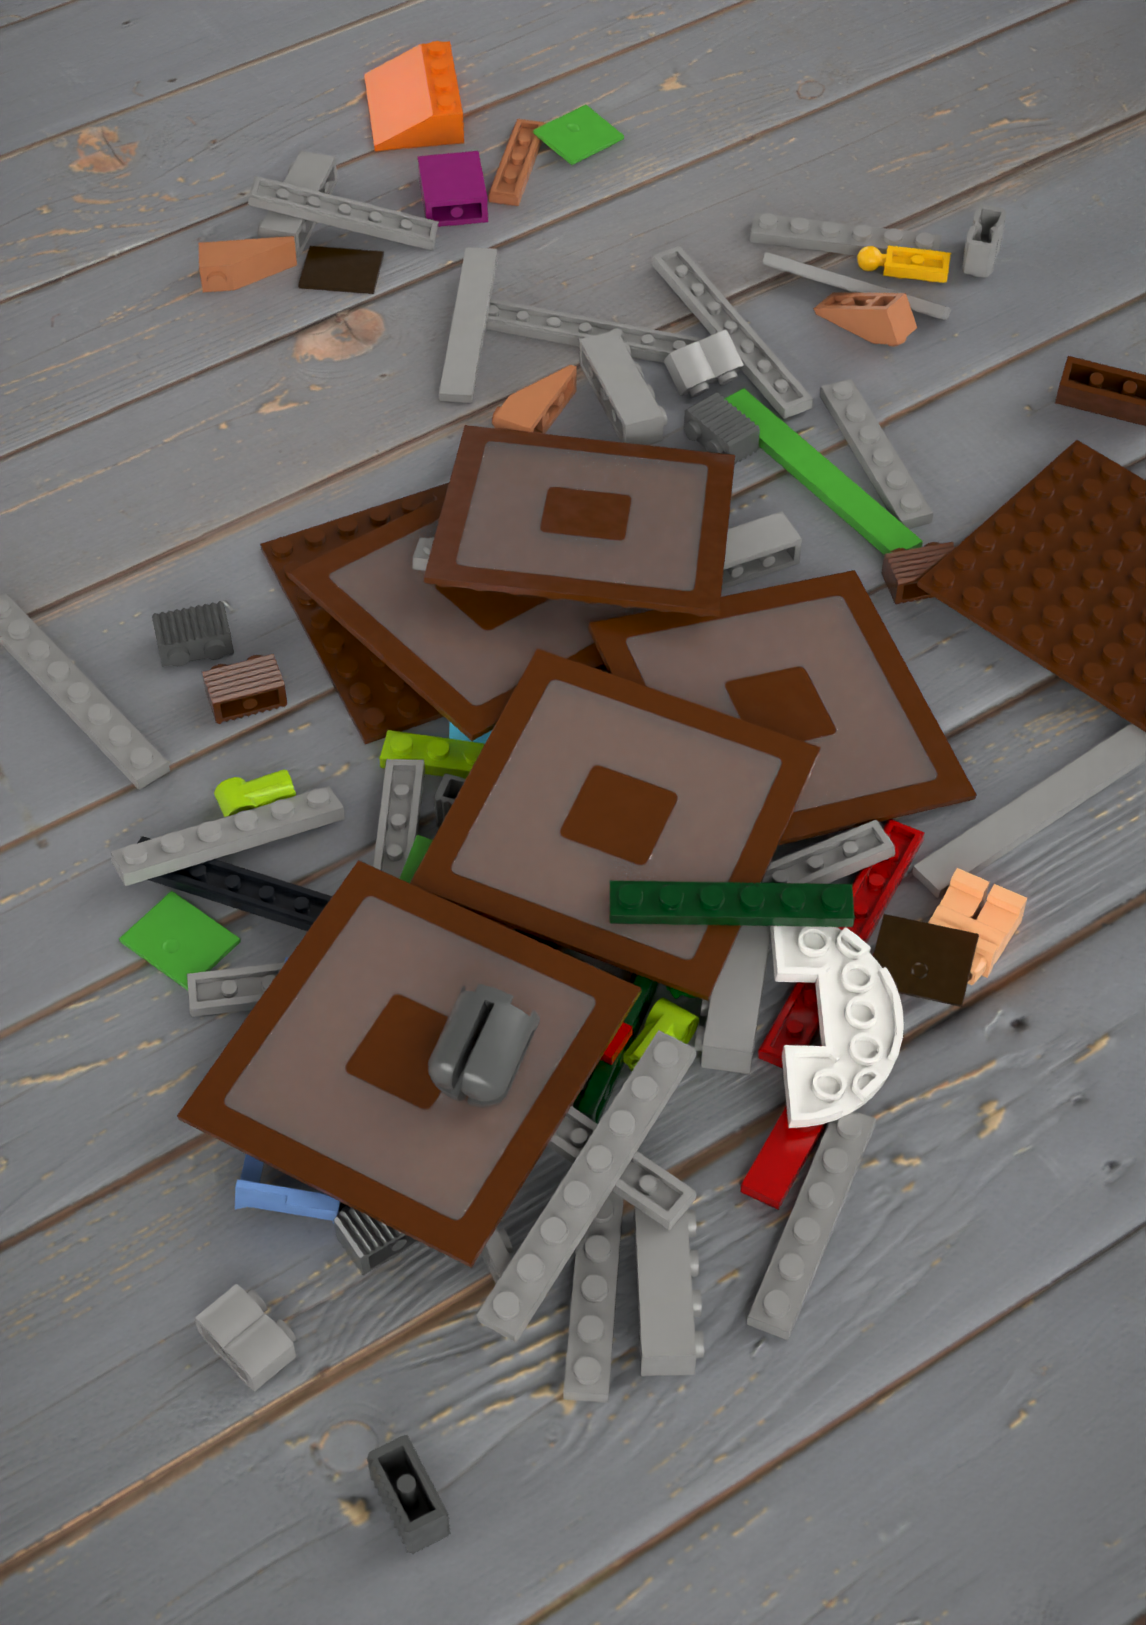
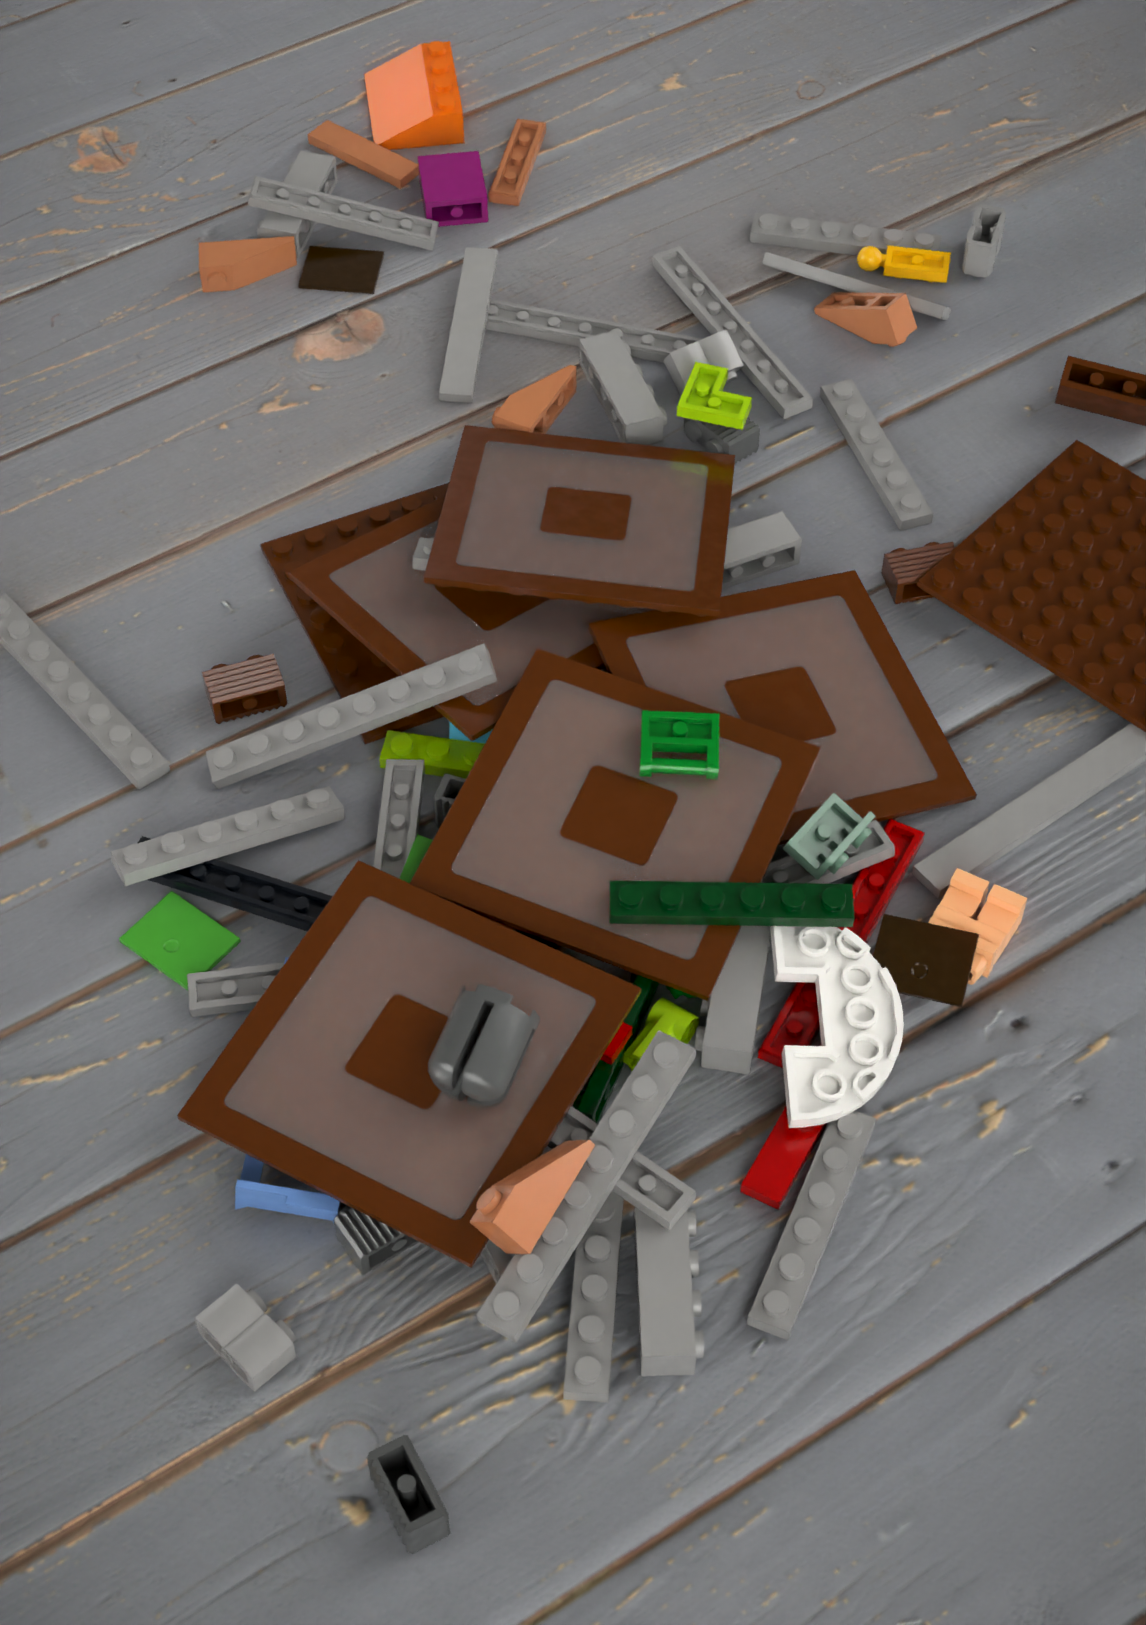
(192, 634): dark grey brick -> none
(237, 795): lime piece -> none
(351, 716): none -> light grey plate
(363, 154): none -> nougat tile
(524, 1202): none -> nougat slope
(578, 134): bright green piece -> none
(679, 734): none -> green plate
(707, 402): none -> lime plate
(825, 479): bright green tile -> none
(826, 836): none -> sand green bracket

